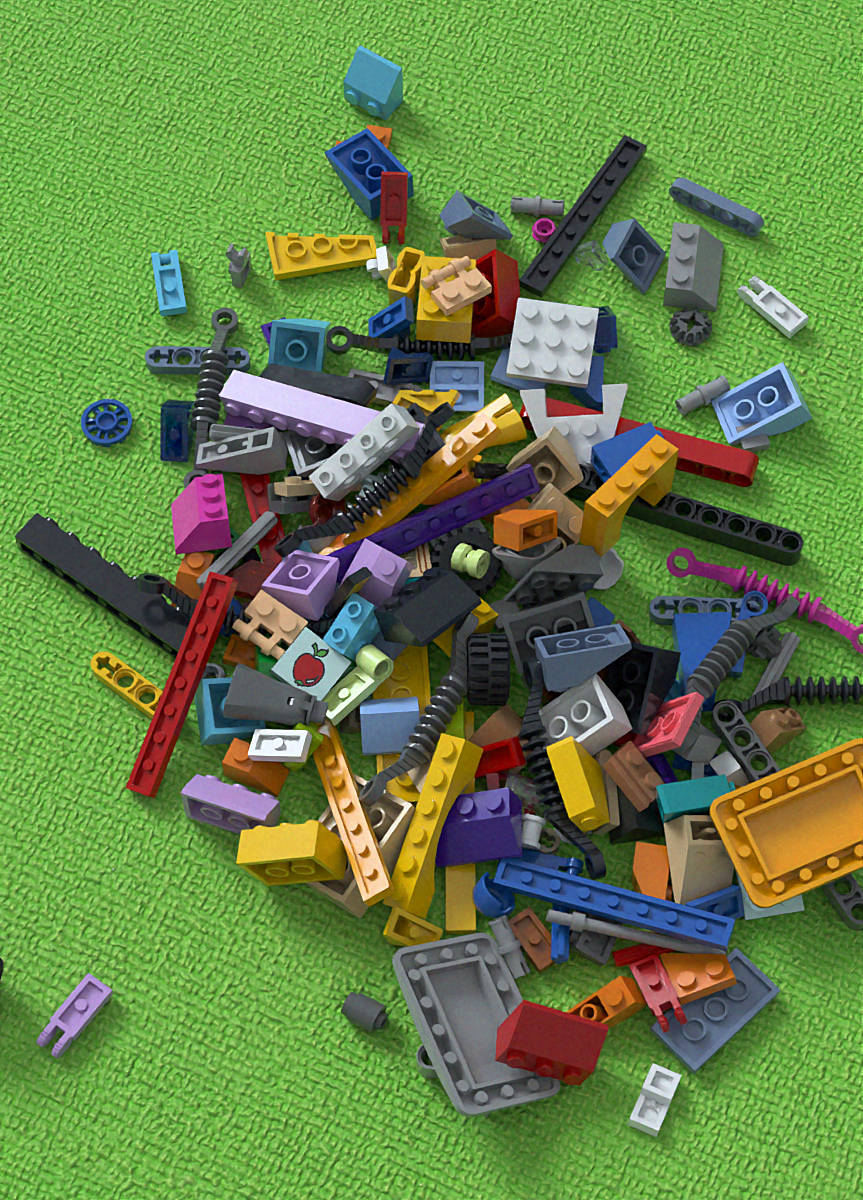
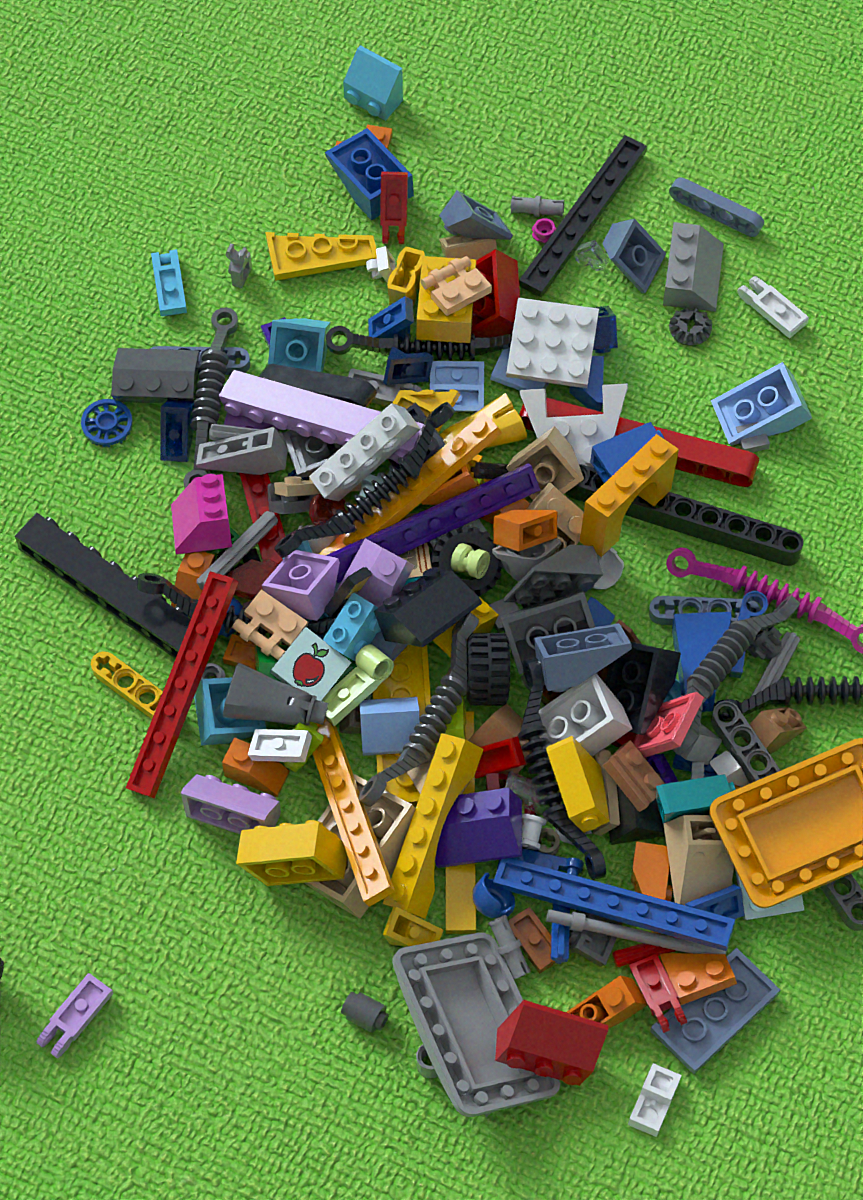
(154, 375): none -> dark grey slope
(702, 395): light grey pin -> none

